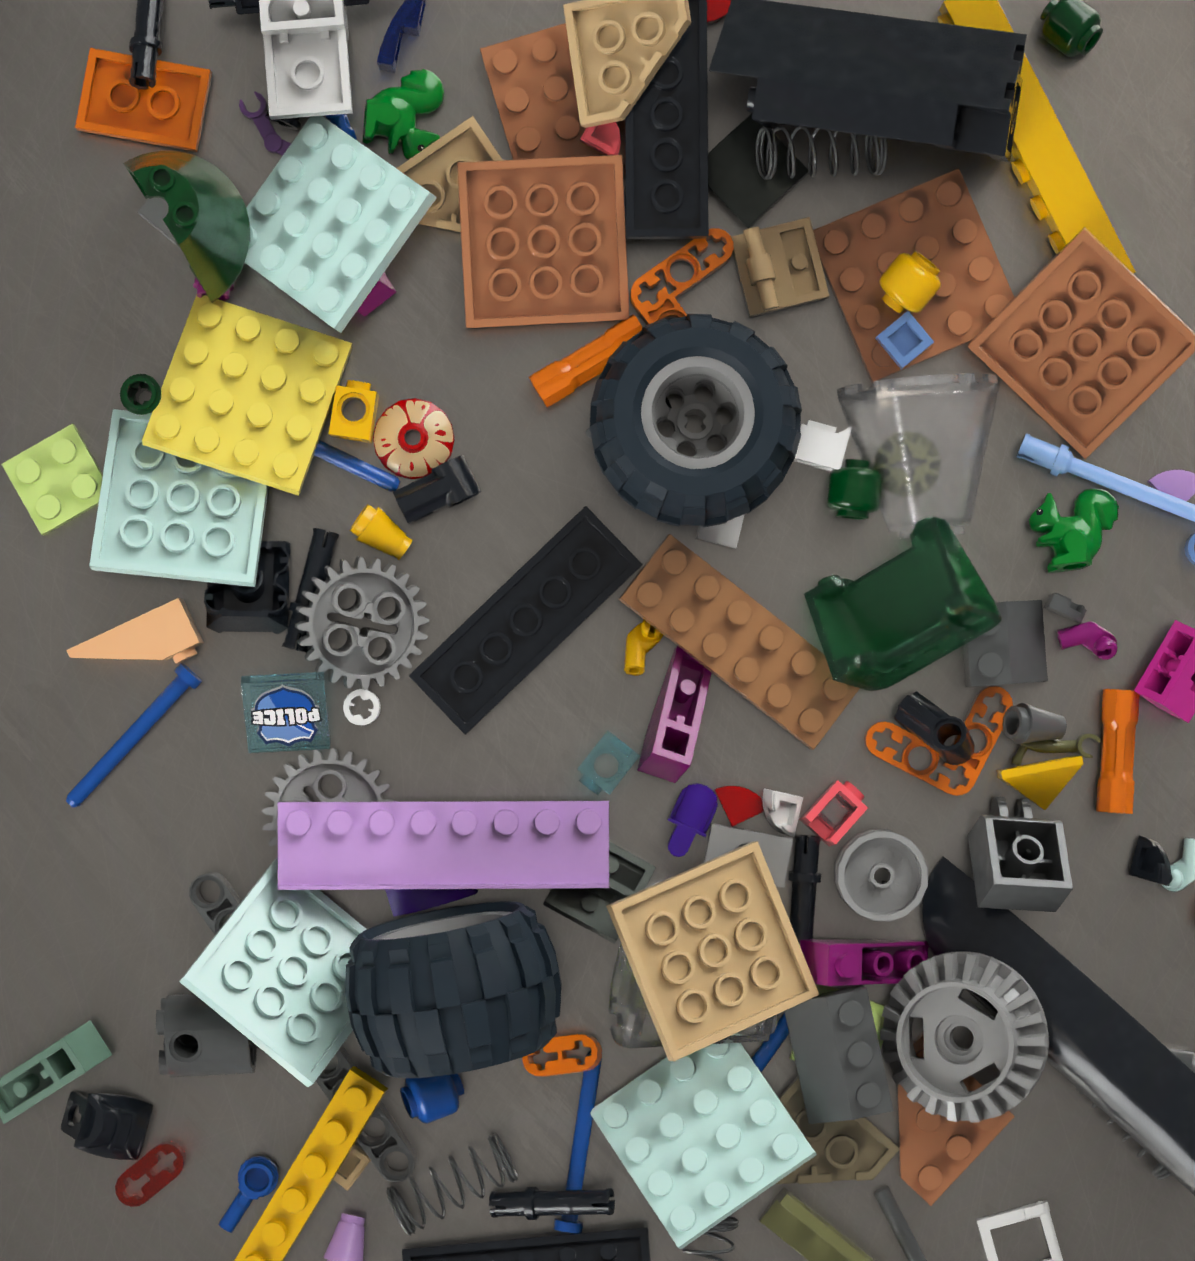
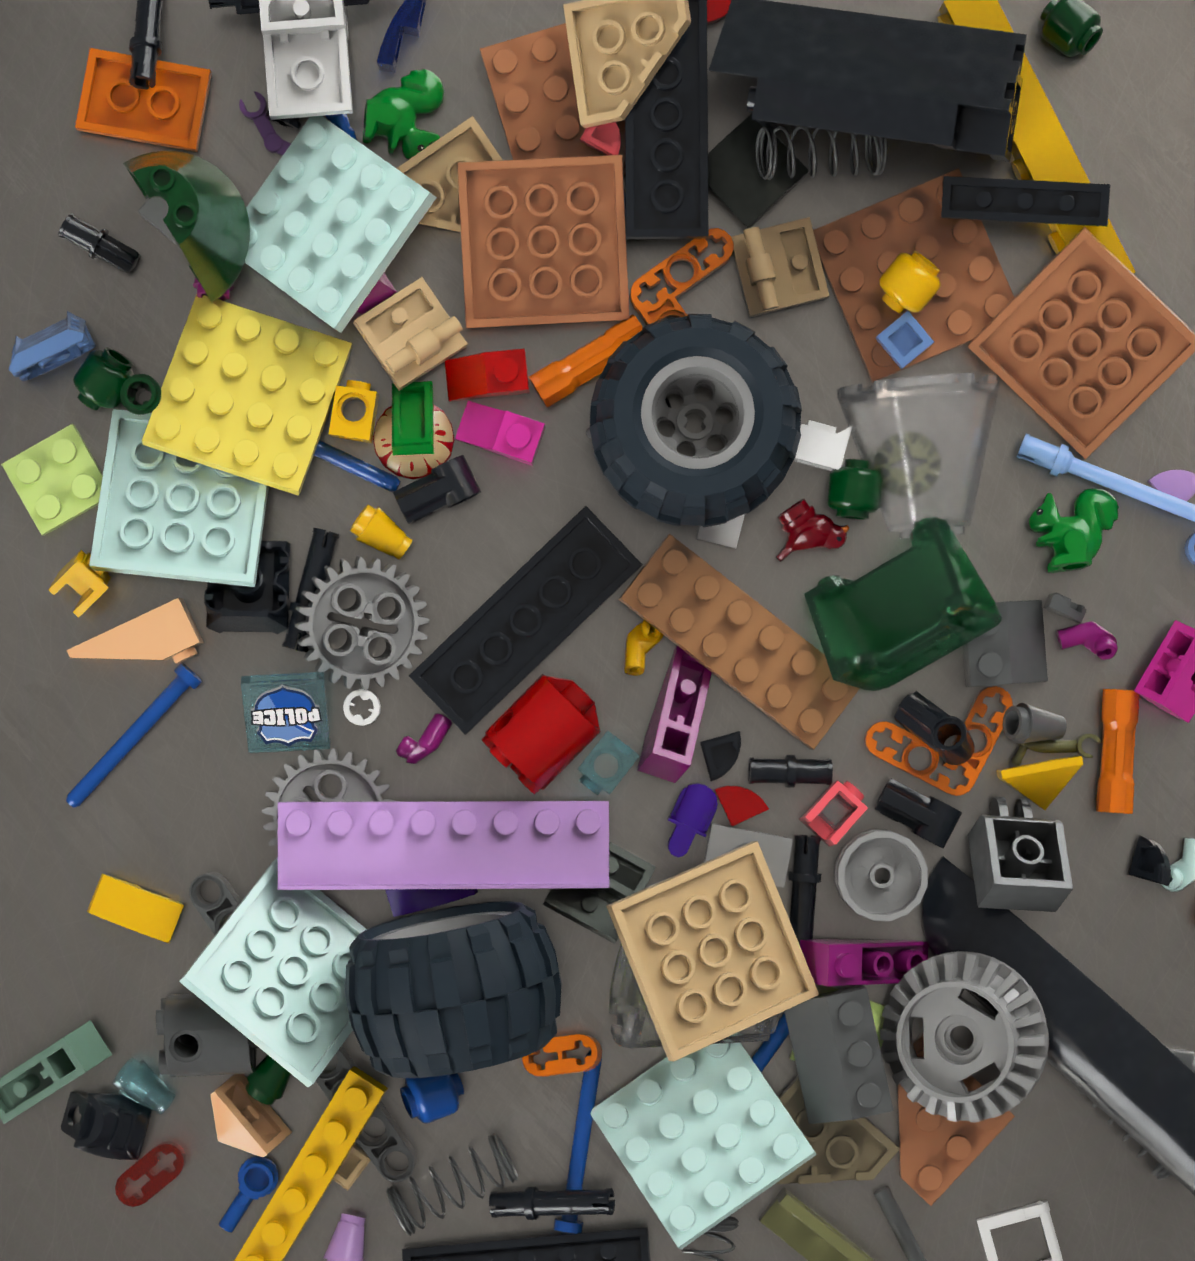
(50, 348): none -> medium blue slope
(83, 580): none -> yellow window
(98, 243): none -> black axle
(102, 378): none -> dark green head
(135, 908): none -> yellow slope
(143, 1086): none -> clear light blue cone
(244, 1120): none -> light nougat slope
(267, 1081): none -> dark green cone
(411, 333): none -> tan plate
(413, 419): none -> green tile
(428, 742): none -> magenta arm
(487, 375): none -> red slope
(501, 432): none -> dark pink arch
(543, 730): none -> red cylinder
(721, 753): none -> black tile
(782, 810): white tile -> none
(790, 771): none -> black pin
(809, 530): none -> dark red animal
(924, 815): none -> black piece
(1025, 201): none -> black plate

